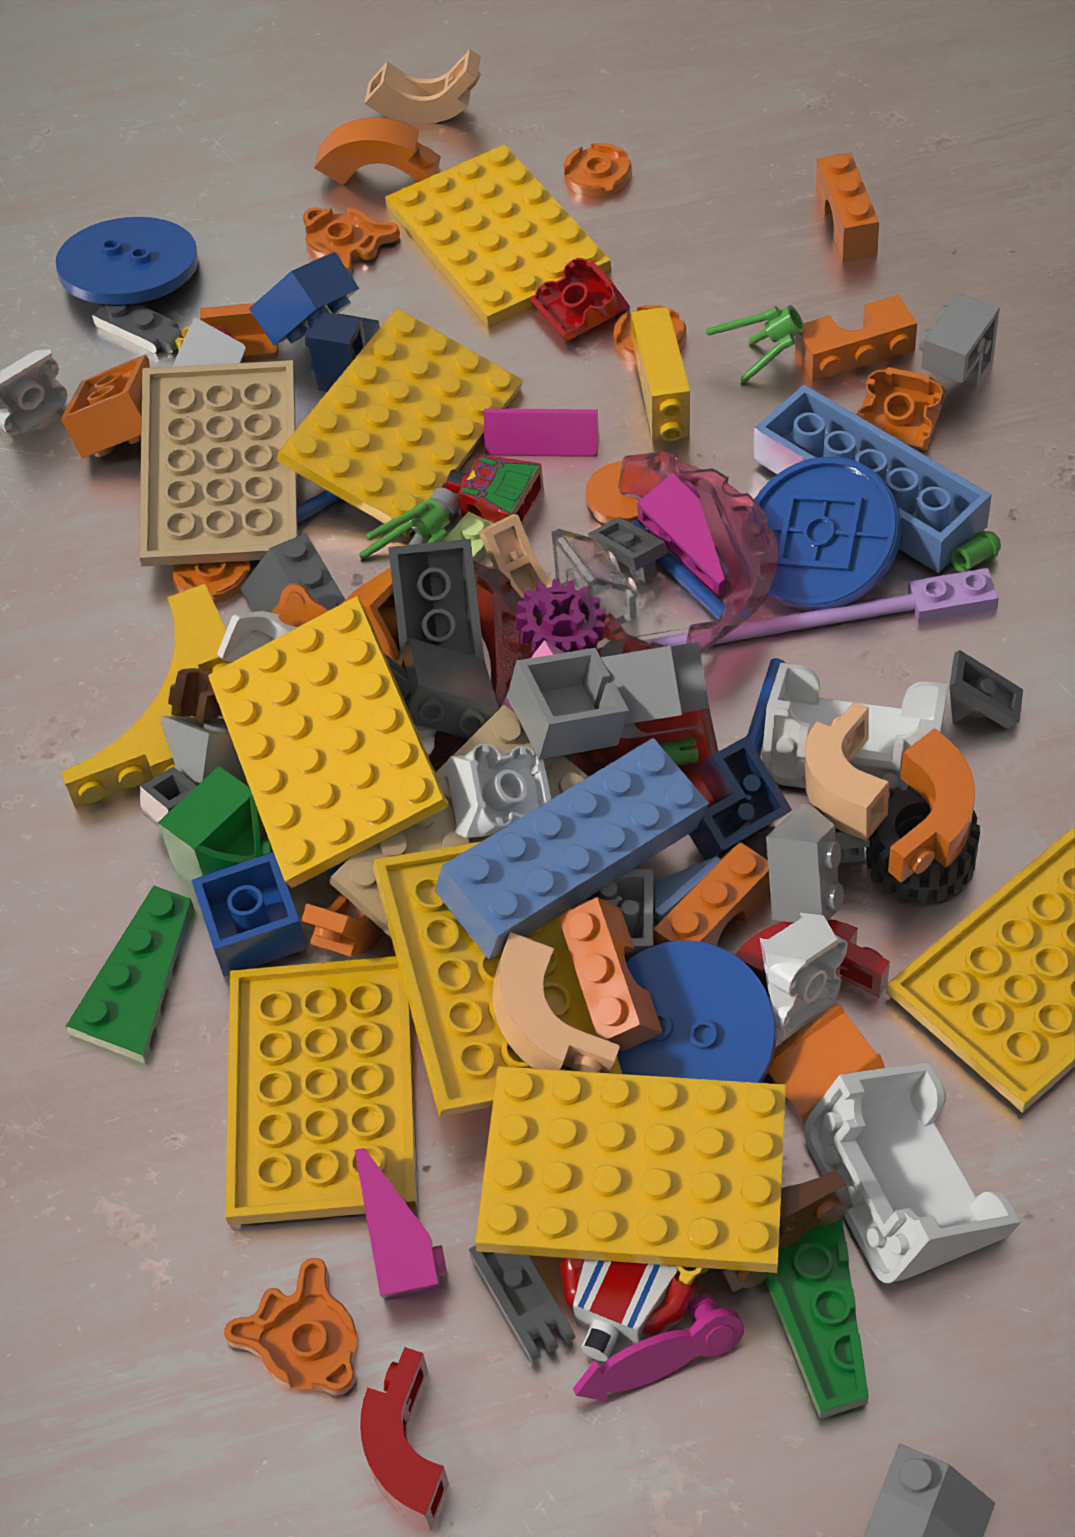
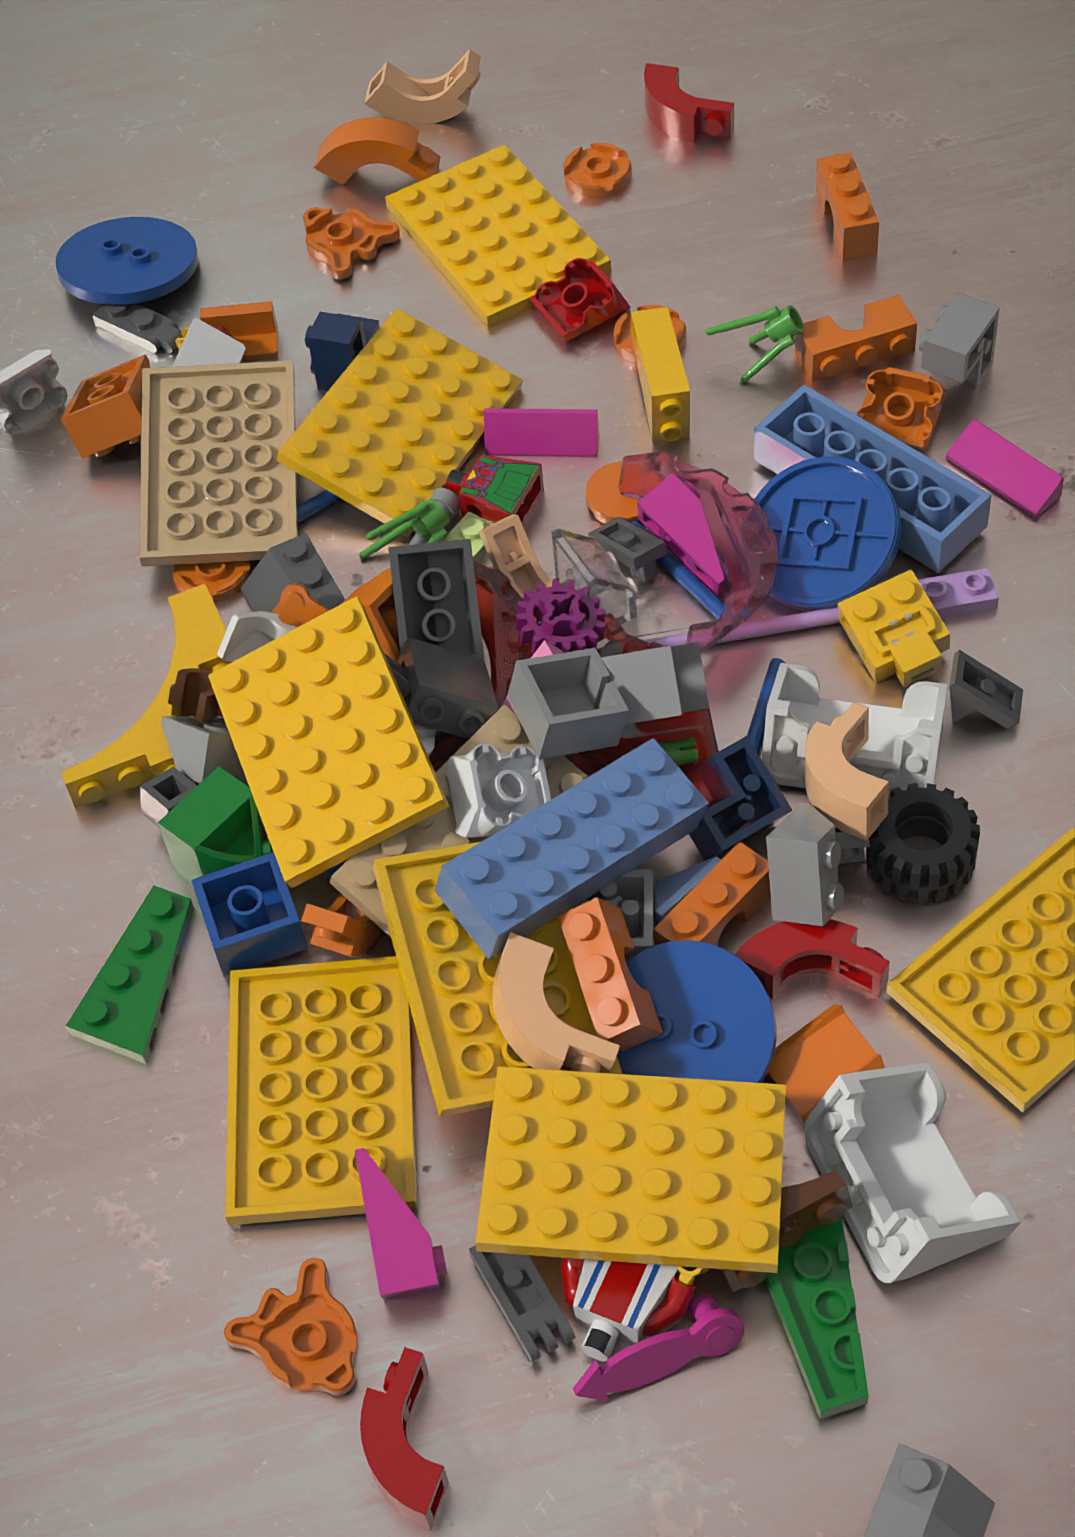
(301, 295): blue brick -> none
(681, 113): none -> red arch
(802, 971): white slope -> none
(896, 629): none -> yellow piece
(946, 783): orange arch -> none
(982, 547): bright green pin -> none
(1006, 468): none -> dark pink slope

